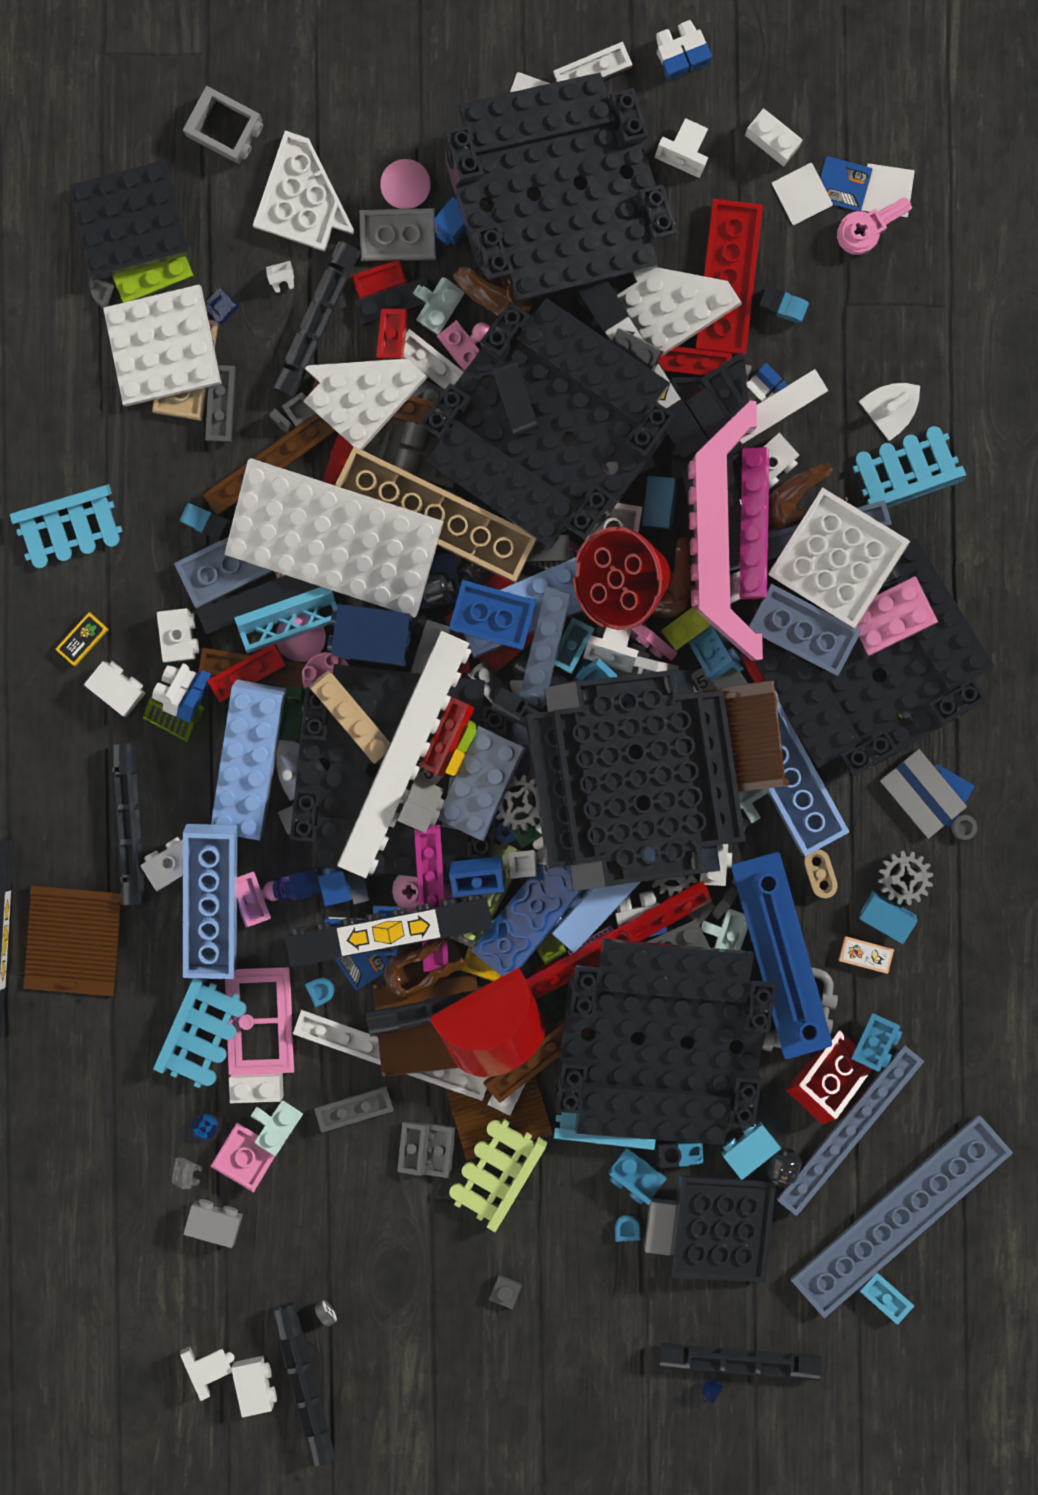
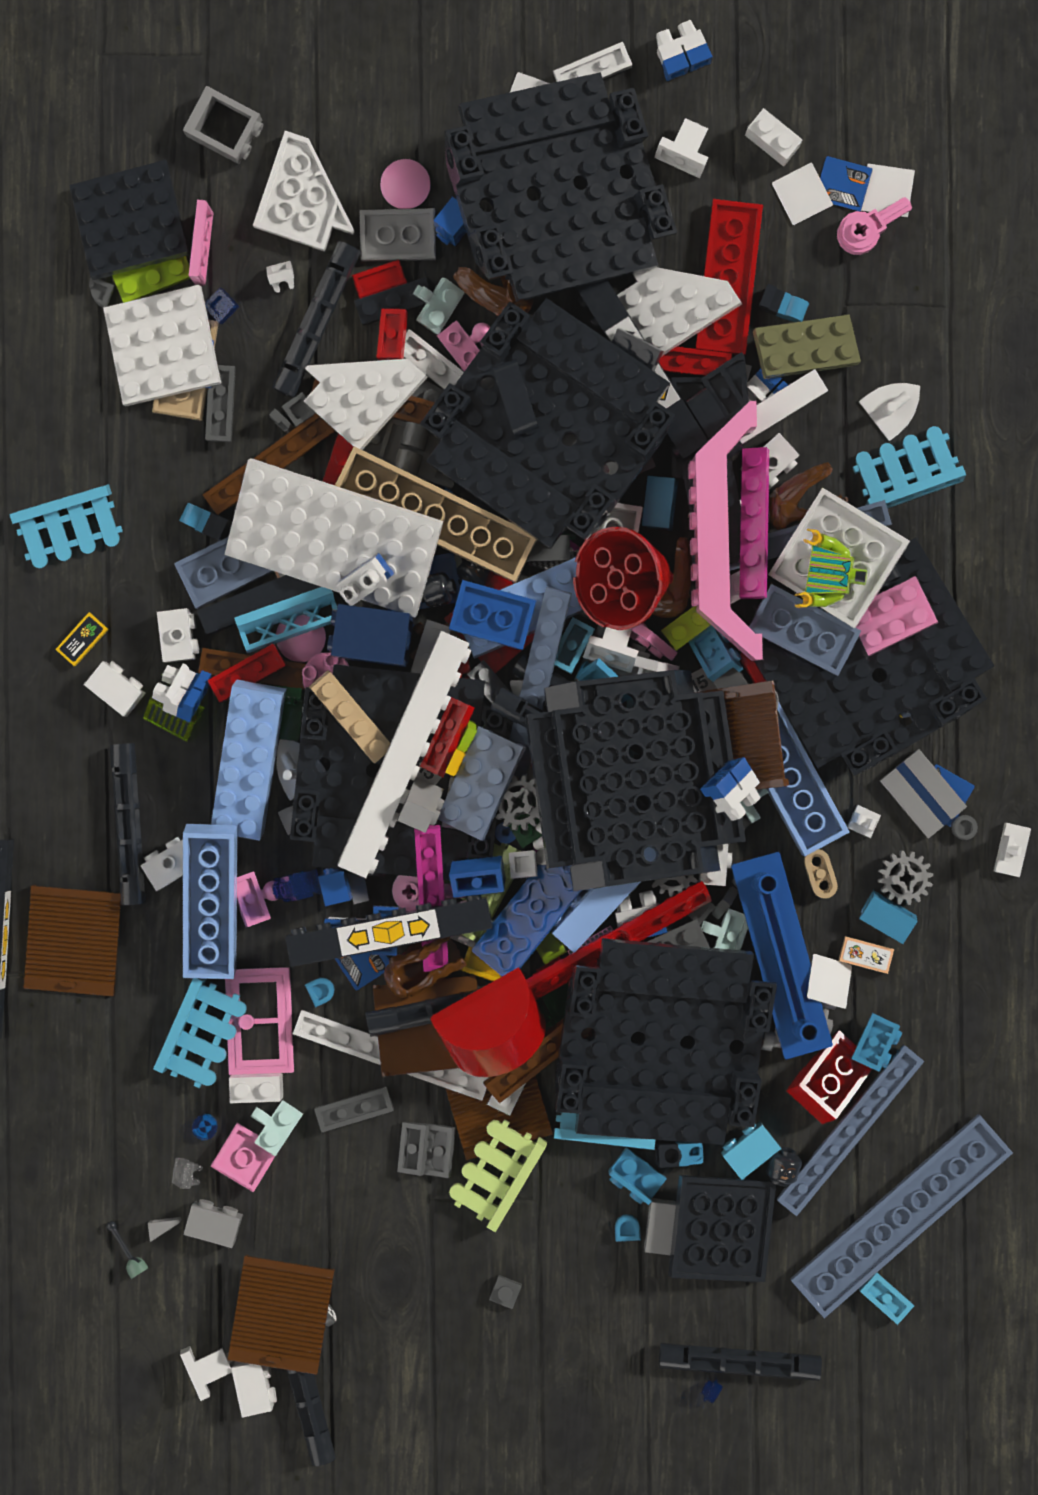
(135, 1264): none -> hinge
(160, 1226): none -> light grey piece
(201, 243): none -> bright pink tile
(281, 1314): none -> reddish brown door
(364, 579): none -> white hips
(732, 785): none -> hips
(806, 346): none -> olive plate
(829, 572): none -> torso
(829, 981): none -> white sticker
(863, 821): none -> white tile
(1012, 849): none -> white piece

